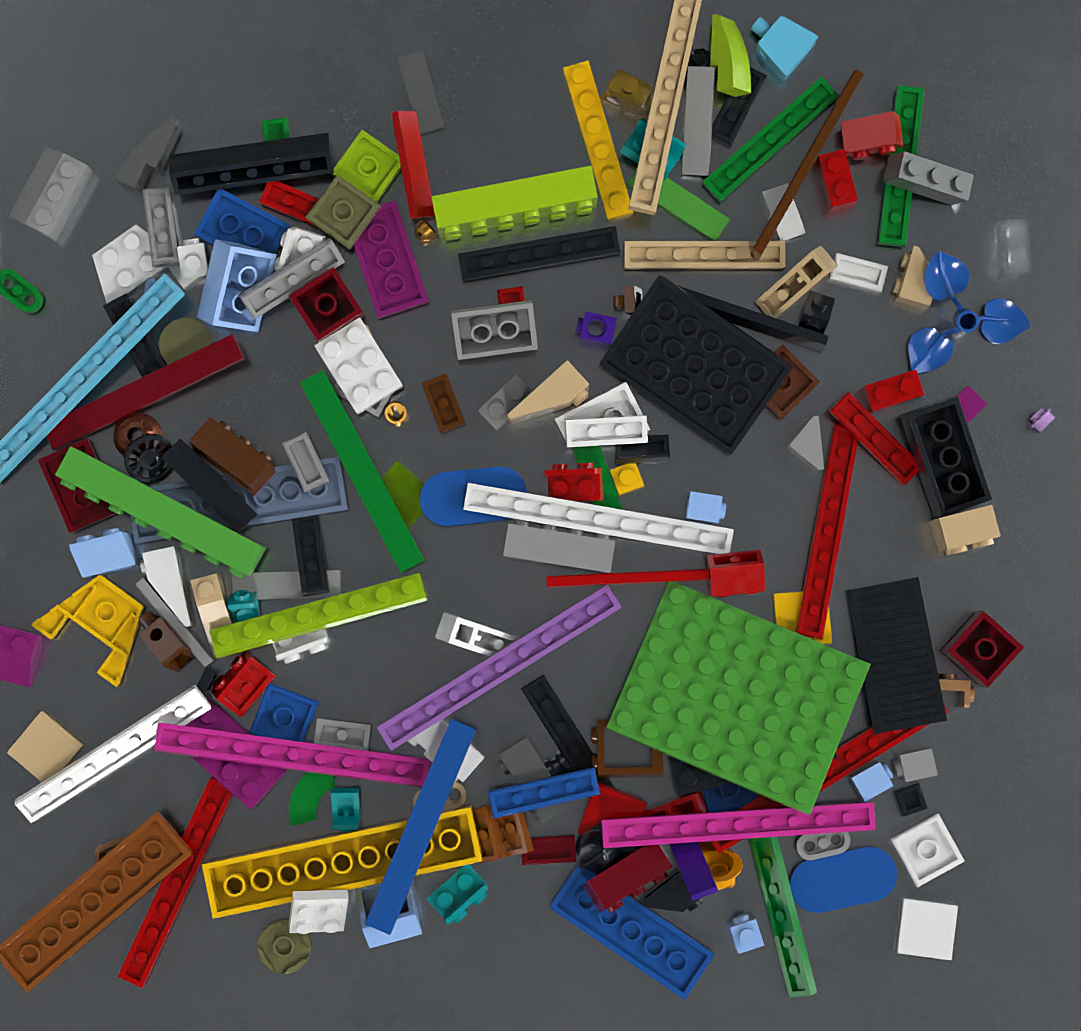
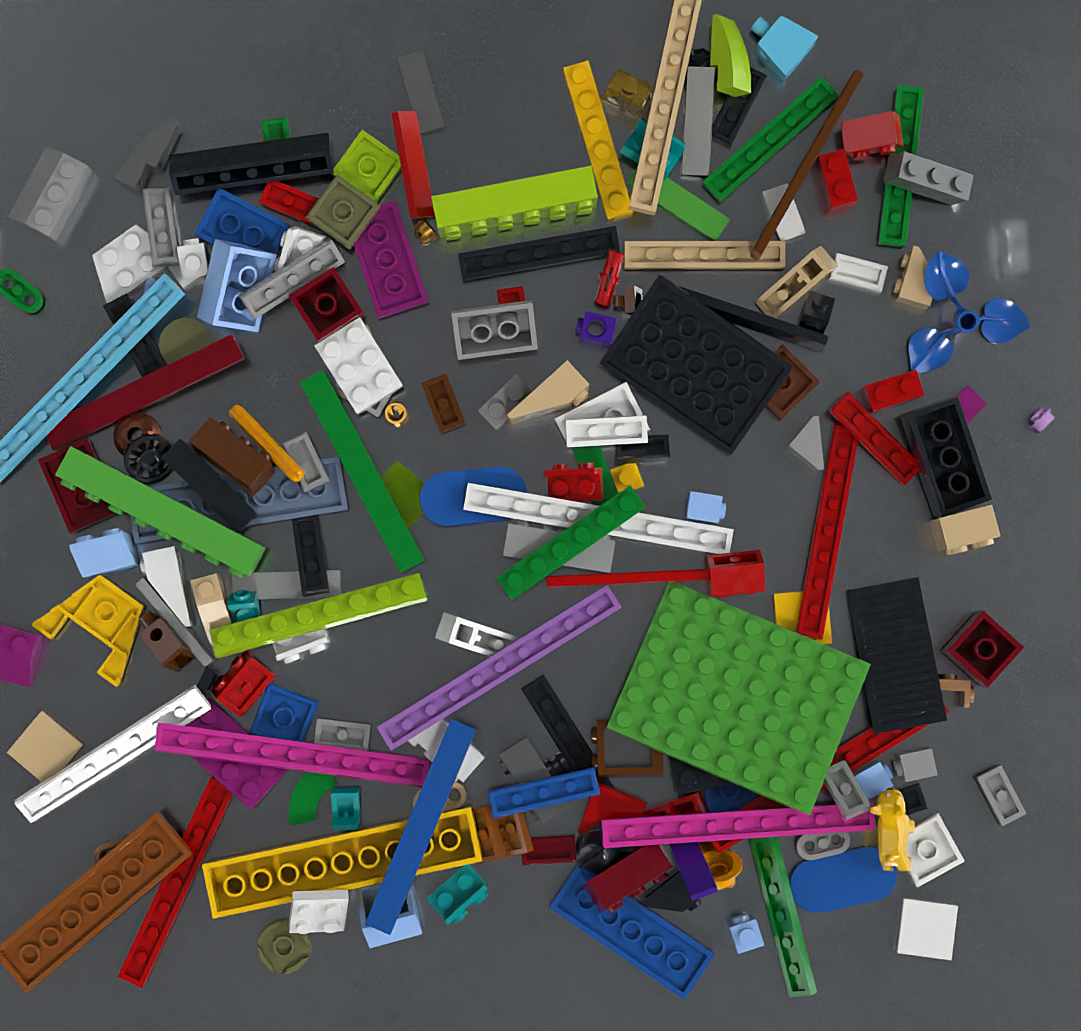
(266, 443): none -> light orange axle
(571, 542): none -> green plate
(613, 260): none -> red pin
(846, 791): none -> light grey plate
(893, 830): none -> yellow animal
(1000, 795): none -> light grey plate

